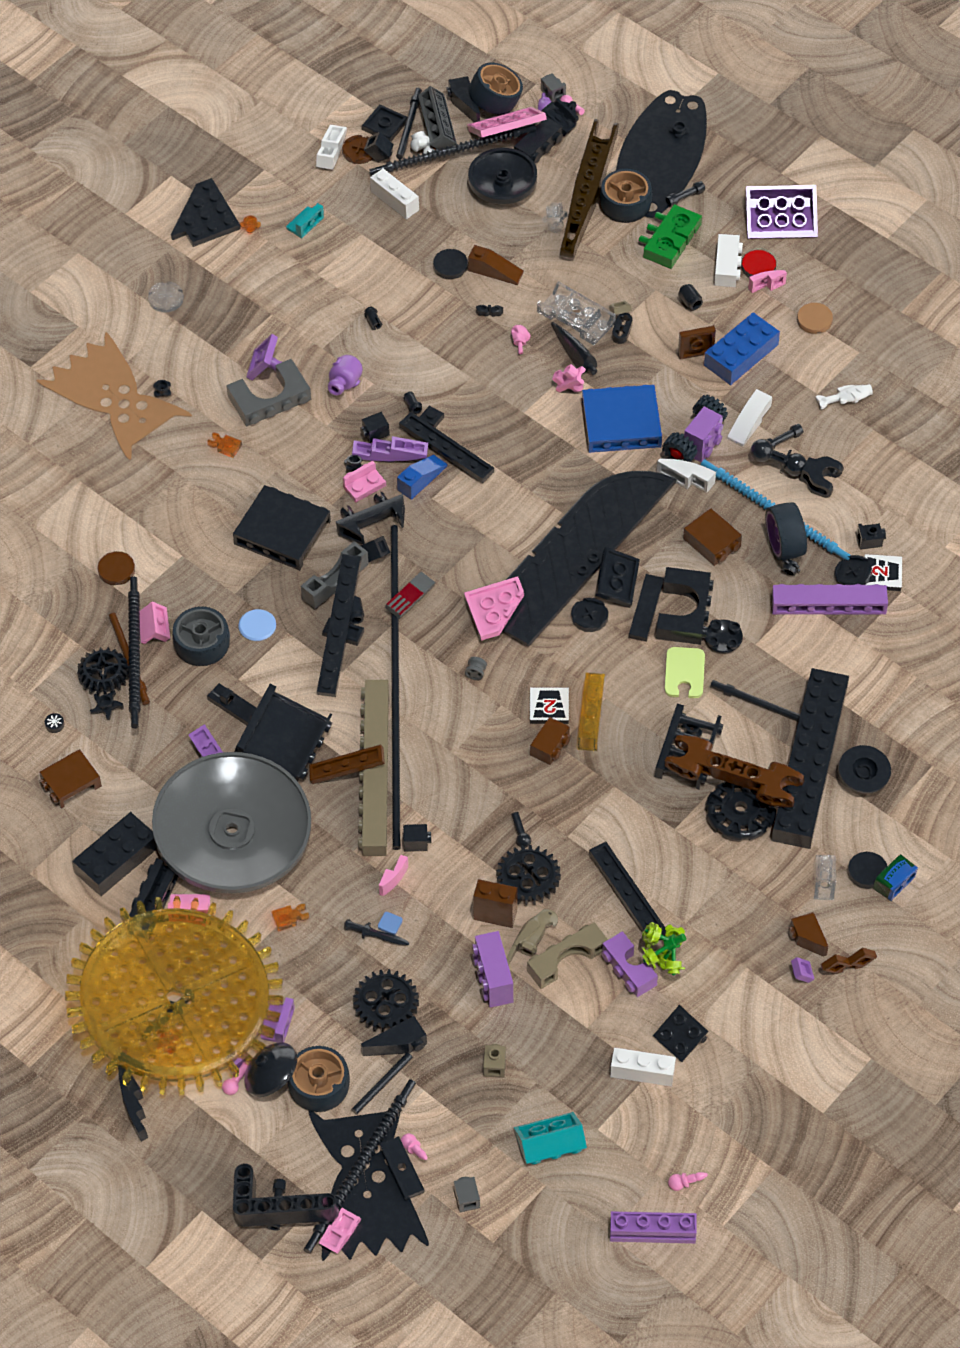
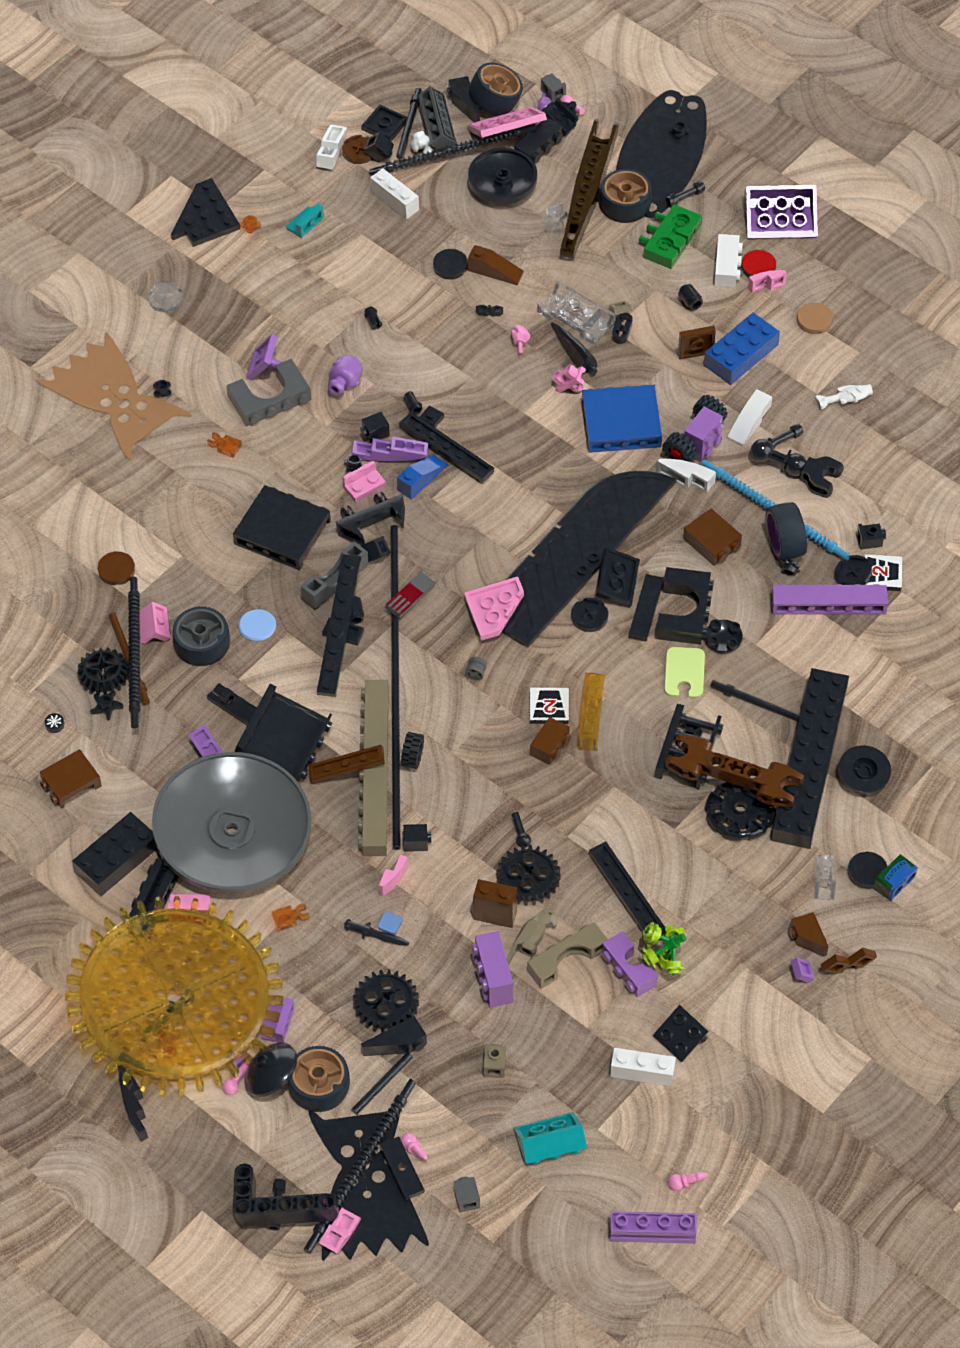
(412, 750): none -> black tyre

